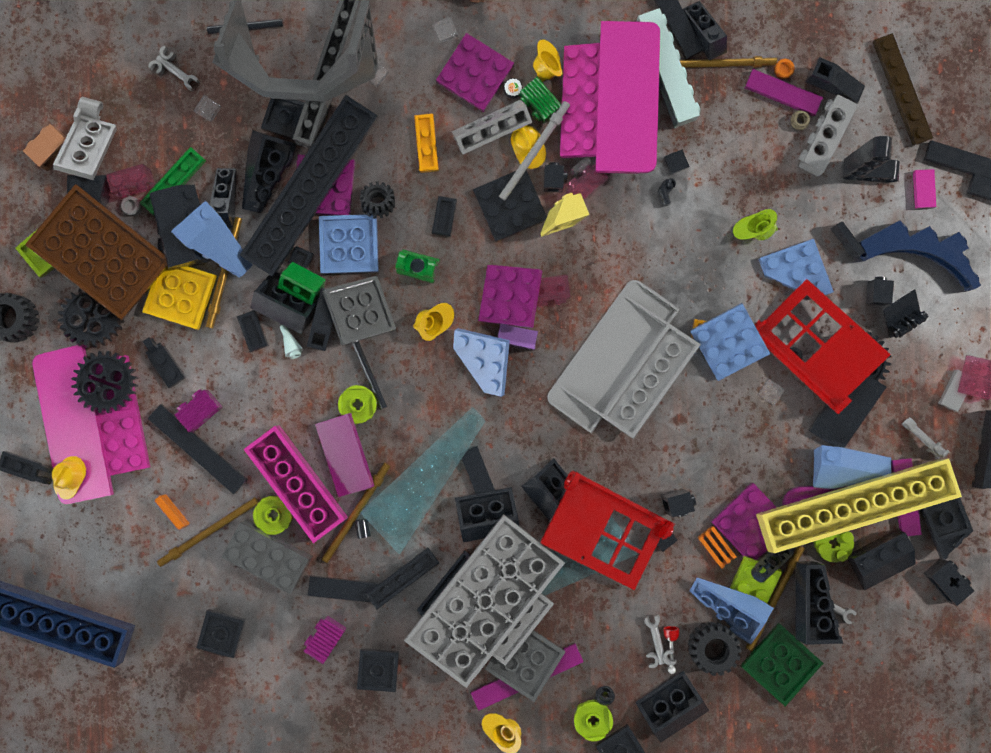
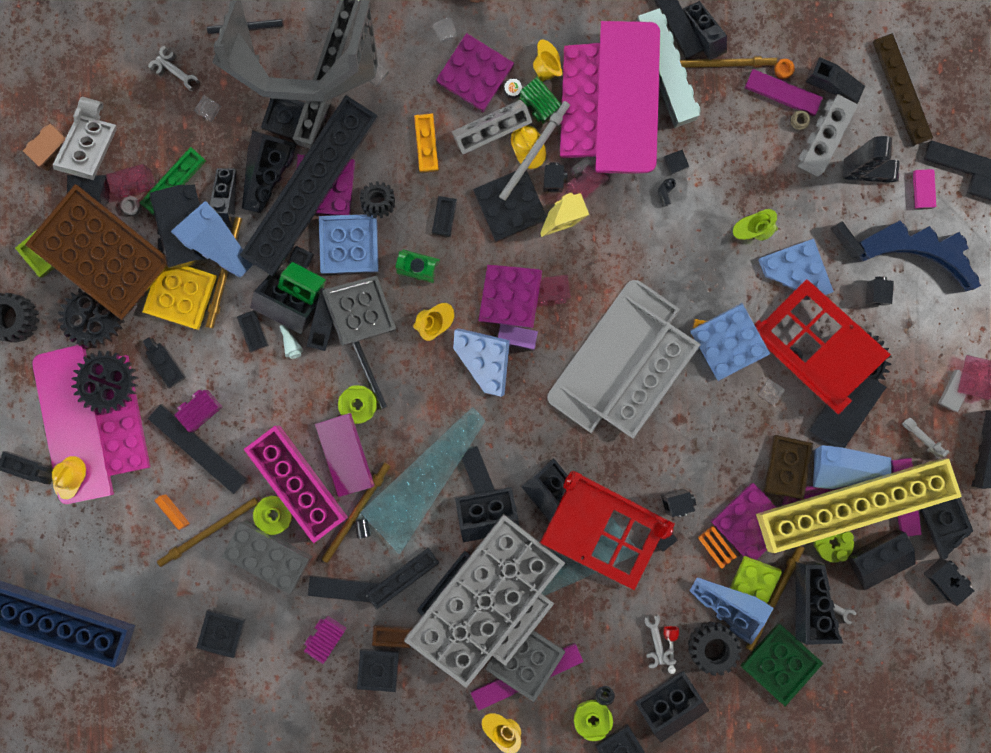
(390, 636): none -> reddish brown tile
(770, 569): black beam -> none
(788, 467): none -> dark brown tile
(904, 315): black hinge -> none

